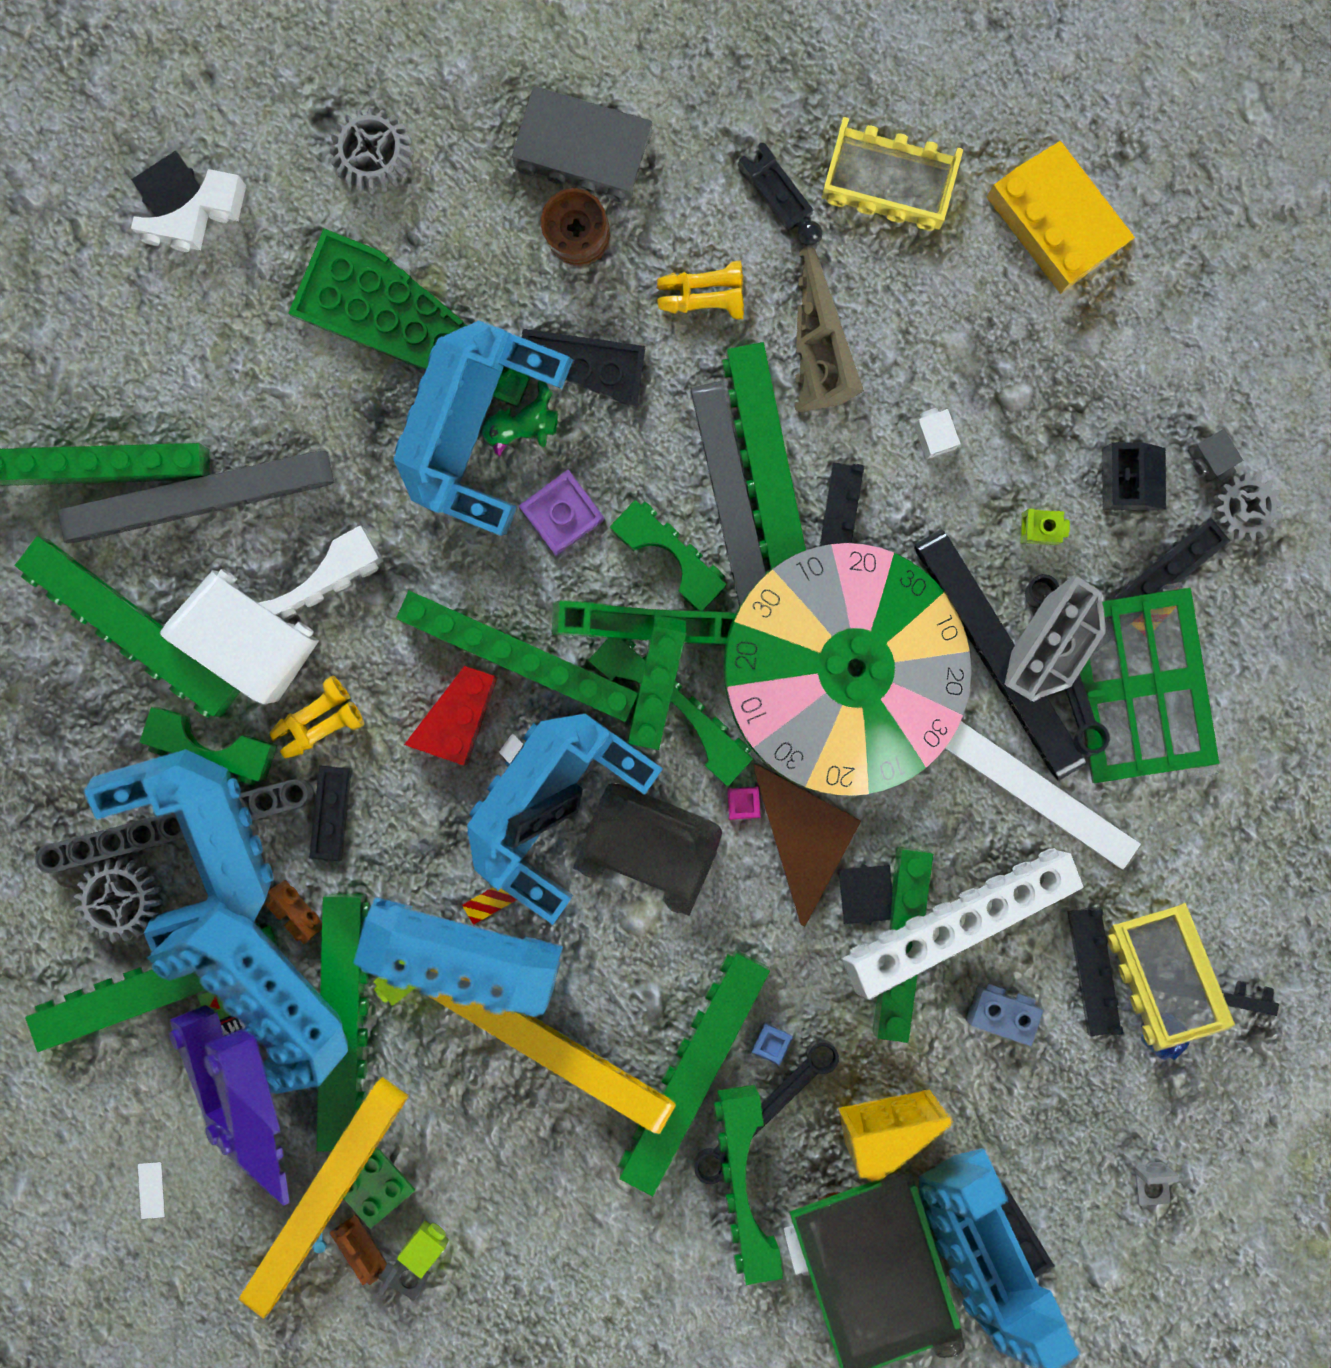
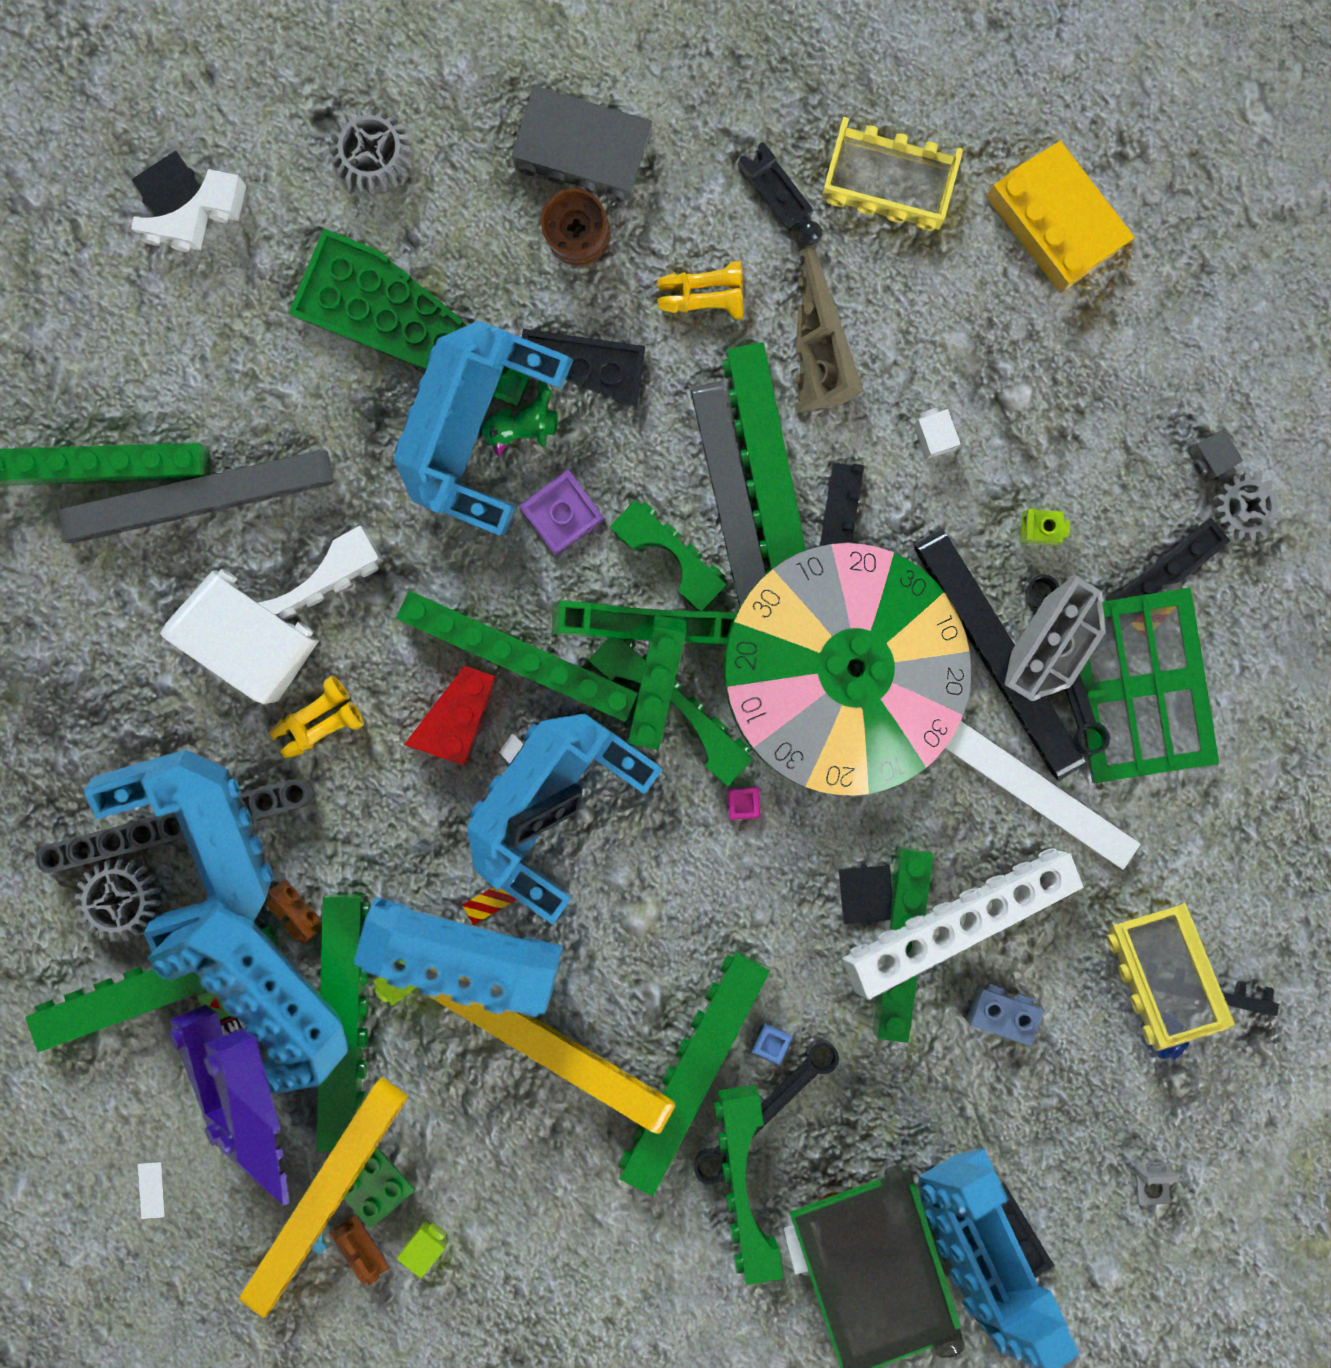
(124, 624): green brick -> none
(172, 733): green arch -> none
(330, 813): black tile -> none
(391, 1277): dark grey bracket -> none
(650, 844): clear smoke windscreen -> none
(808, 838): reddish brown tile -> none
(891, 1130): yellow slope -> none
(1094, 971): black hinge -> none
(1133, 476): black slope -> none

